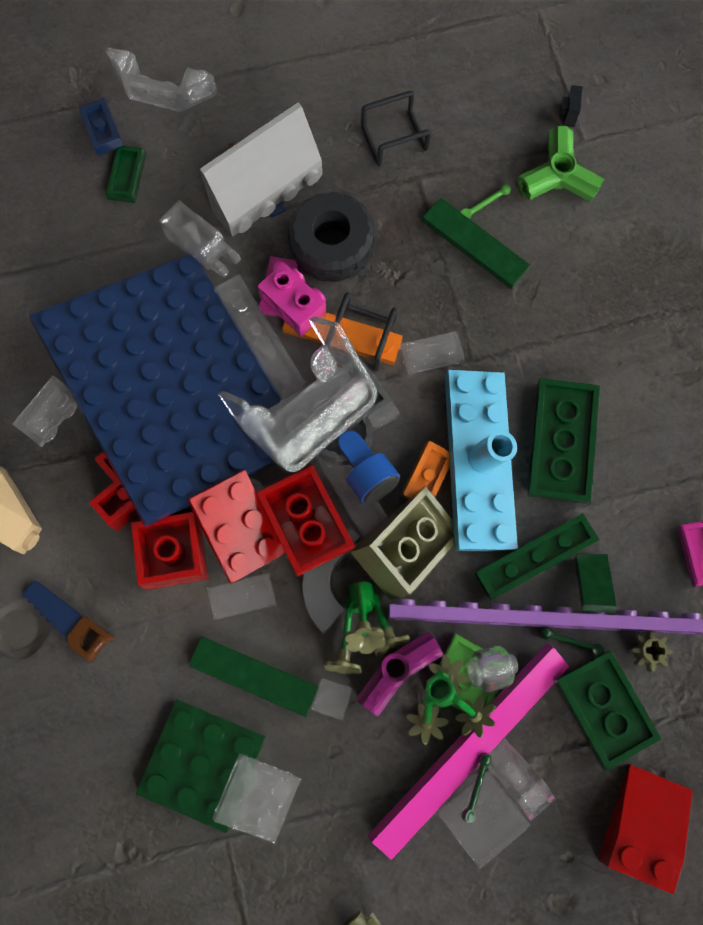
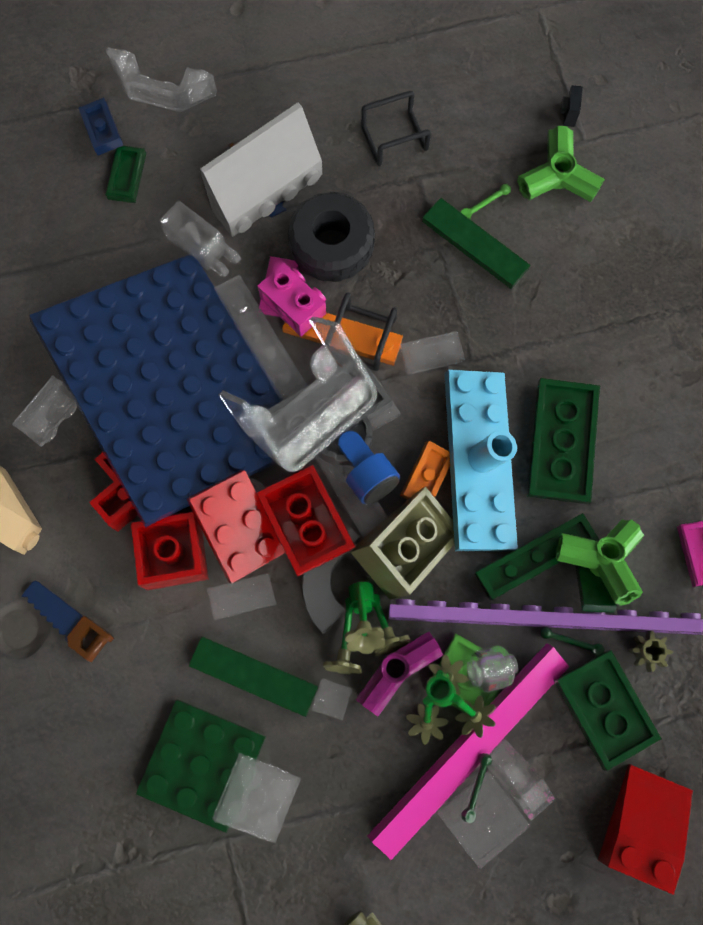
(606, 558): none -> bright green piece

